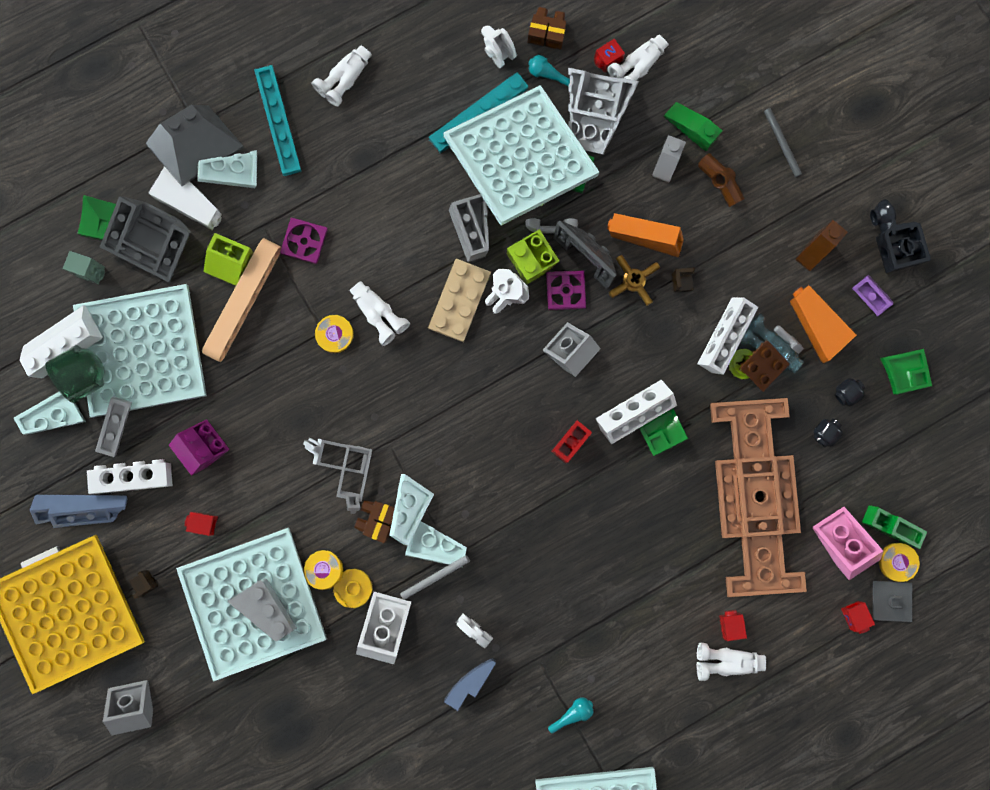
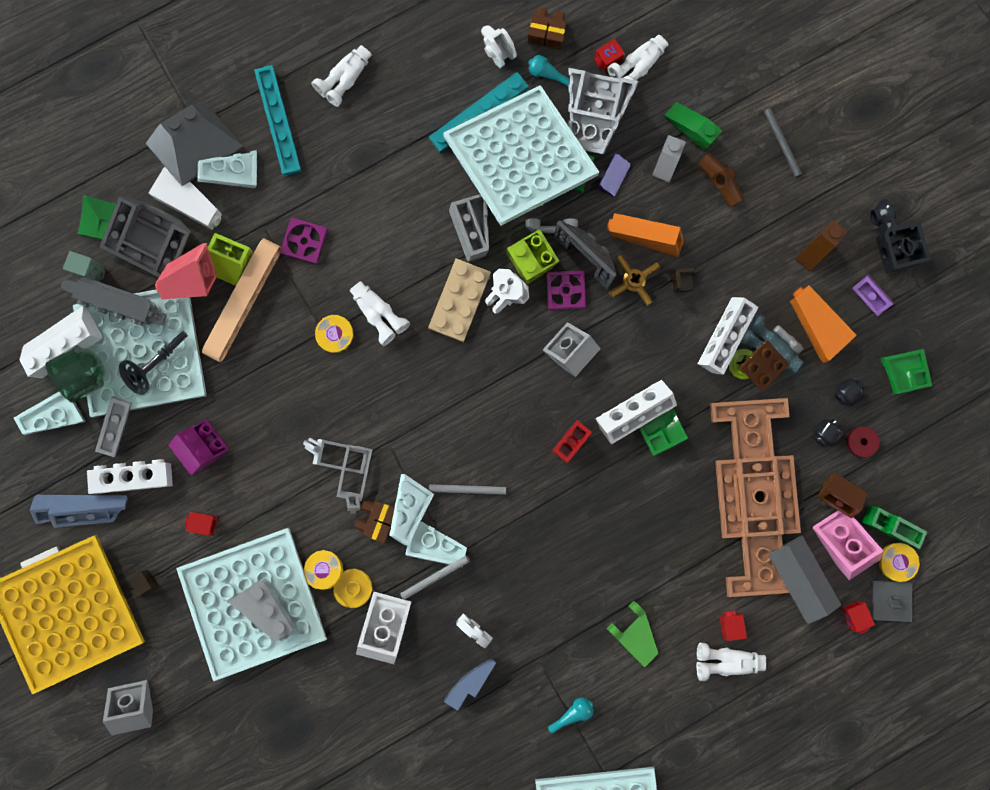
(114, 300): none -> dark grey hinge
(130, 377): none -> black dish
(187, 275): none -> coral slope
(467, 489): none -> light grey bar
(614, 175): none -> slope
(637, 637): none -> bright green flag
(804, 580): none -> dark grey slope
(843, 495): none -> reddish brown brick
(871, 441): none -> dark red piece

